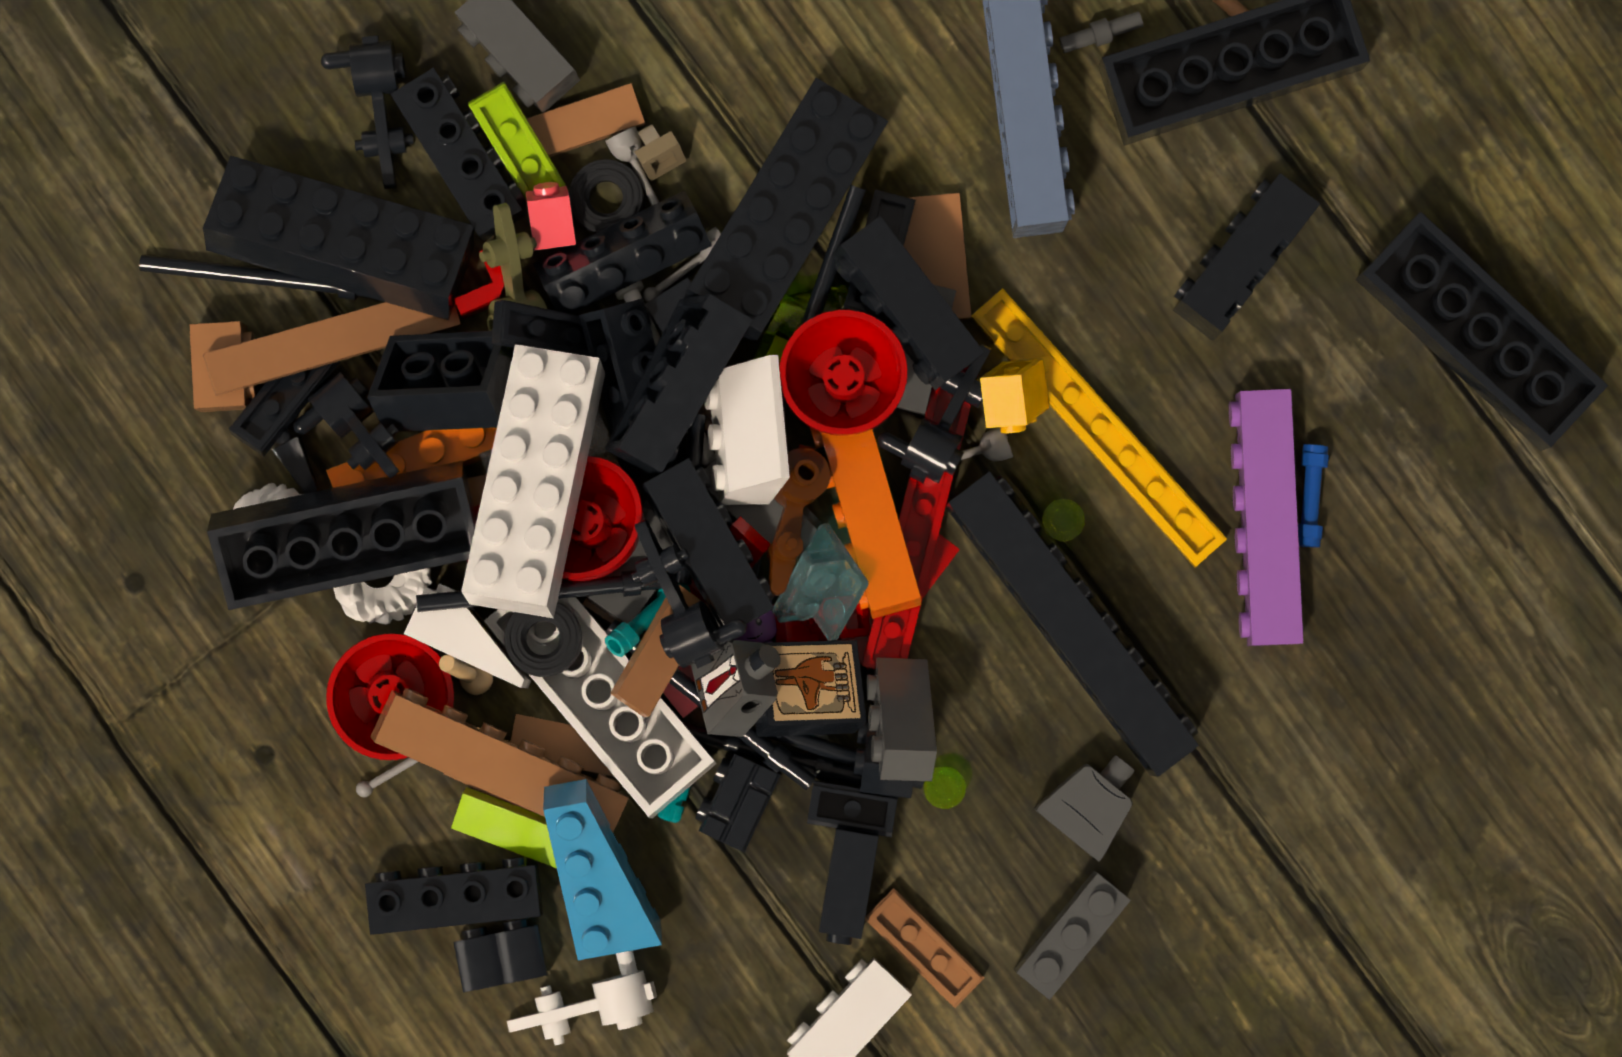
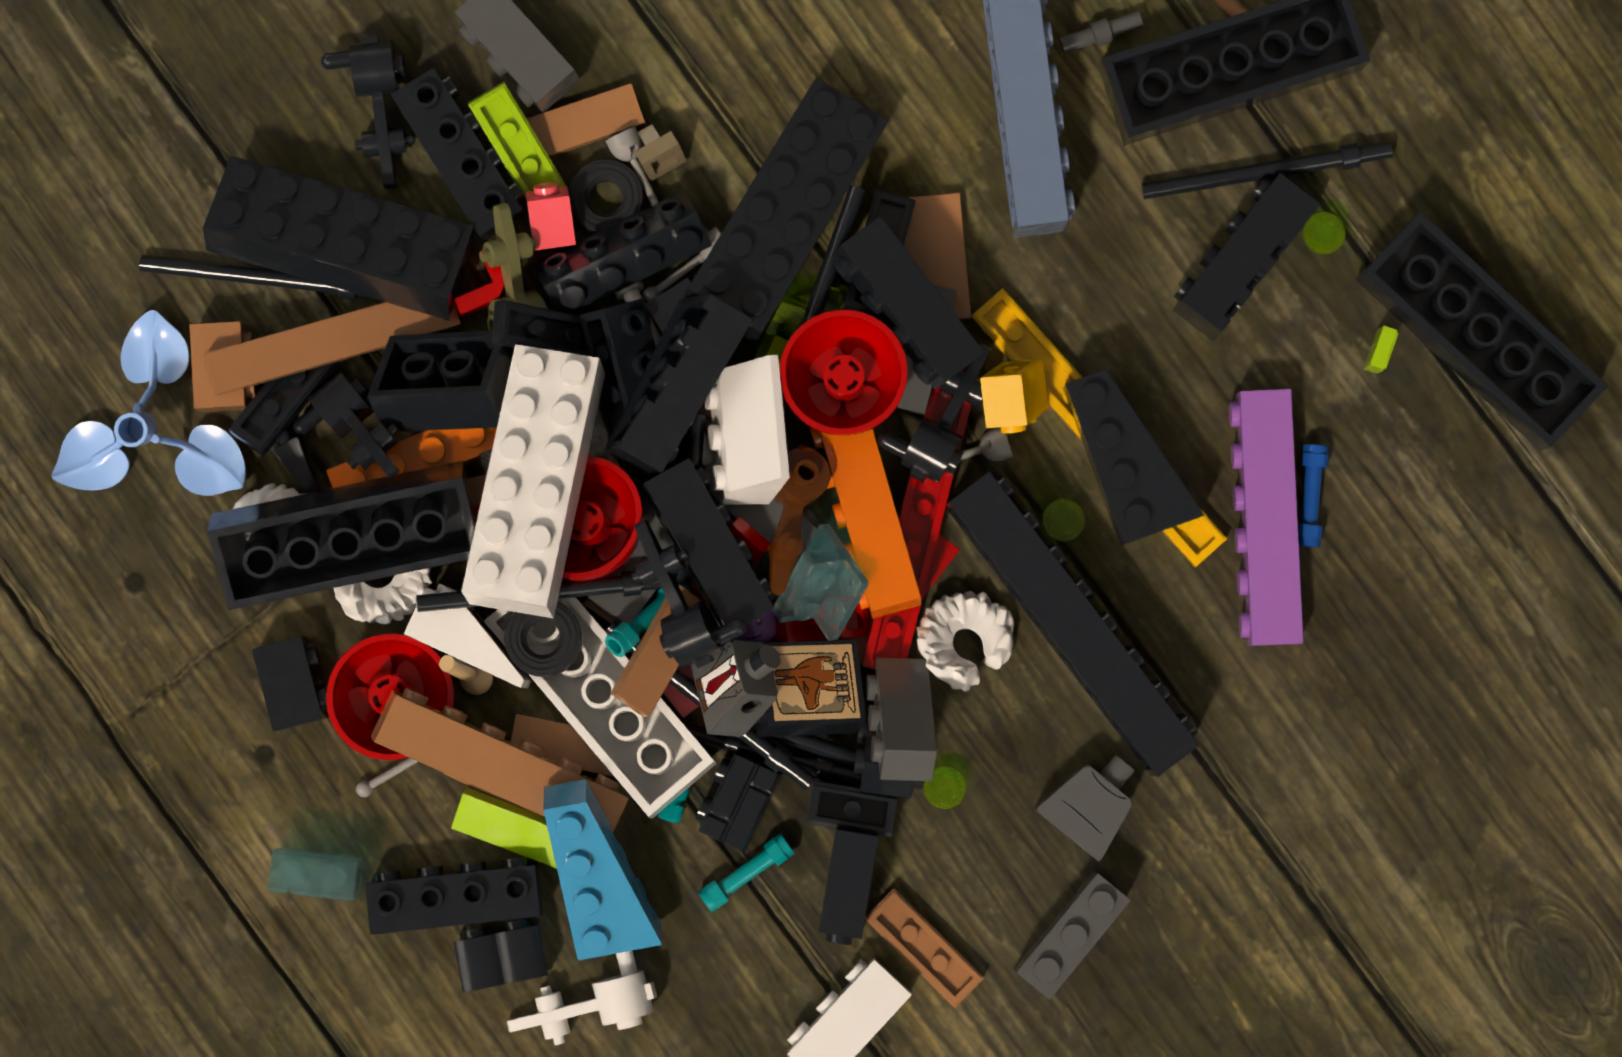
(93, 452): none -> light blue plant
(291, 682): none -> black brick
(316, 873): none -> clear light blue brick
(716, 894): none -> teal bar
(959, 612): none -> white piece
(1130, 469): none -> black wedge
(1323, 233): none -> clear neon green plate
(1347, 157): none -> black bar
(1381, 349): none -> lime tile

